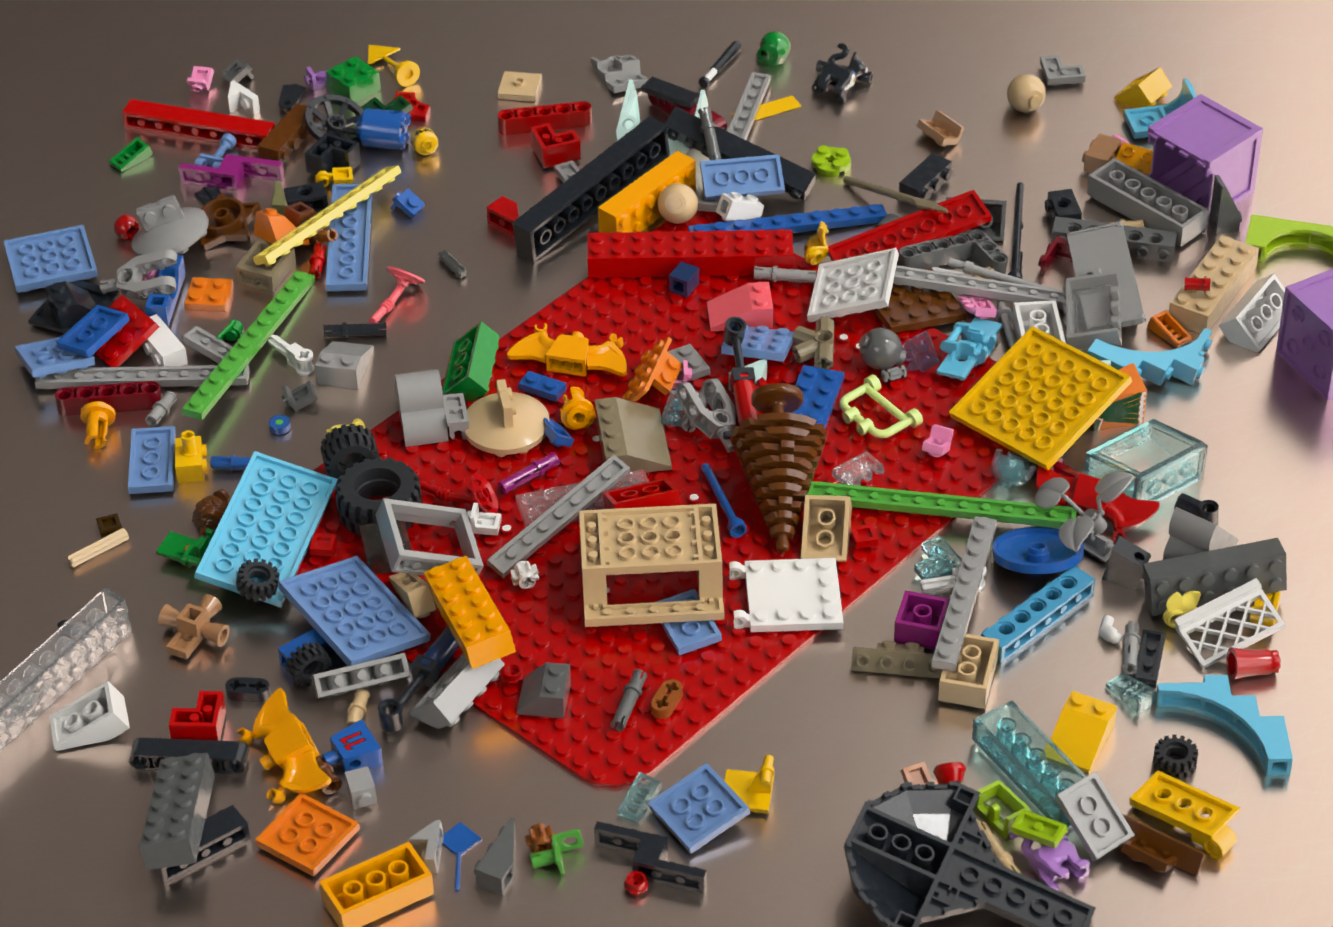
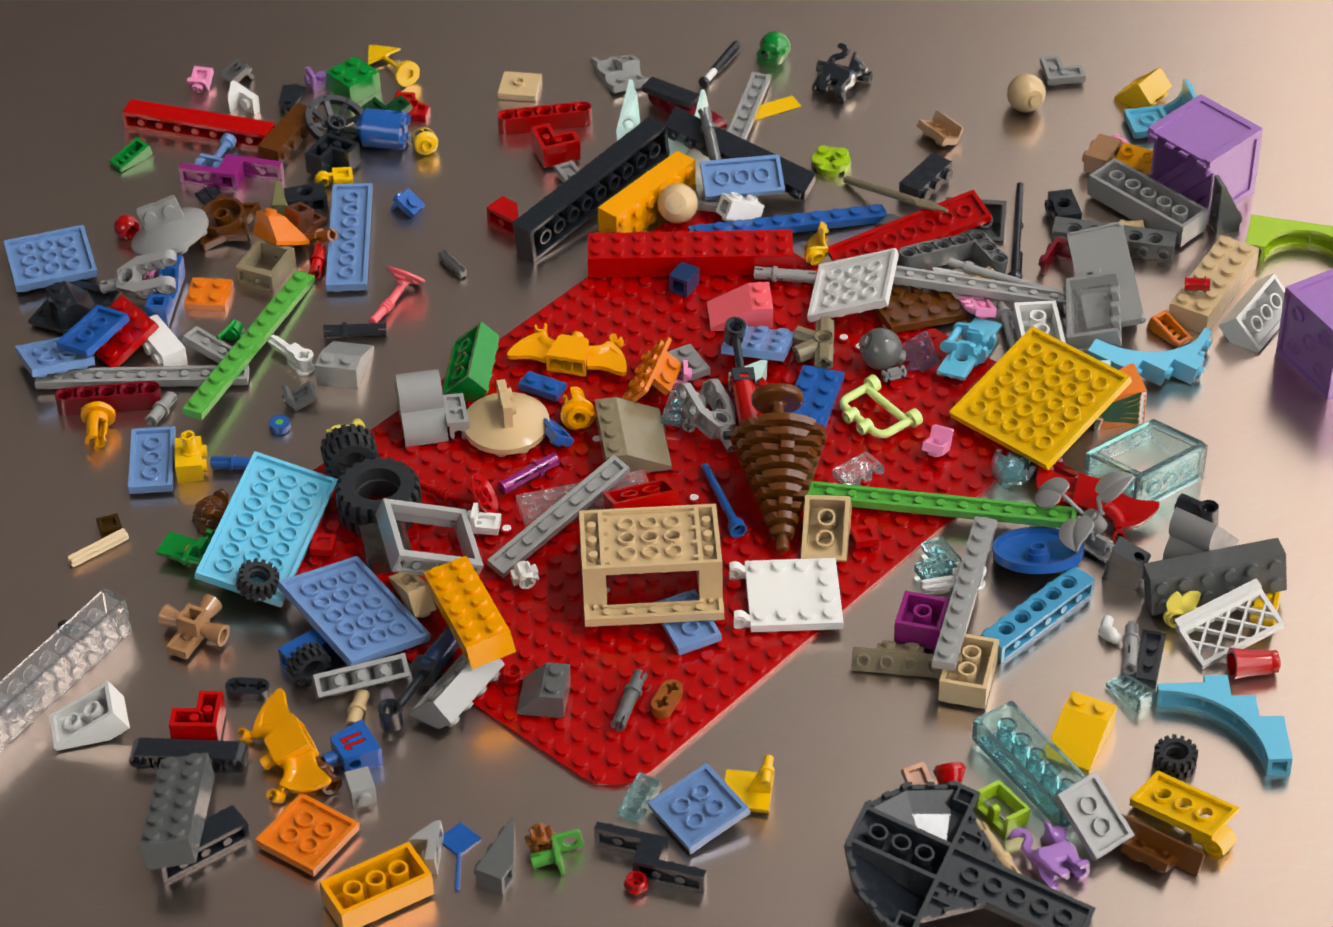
(323, 218): light yellow plate -> none
(1039, 828): lime plate -> none

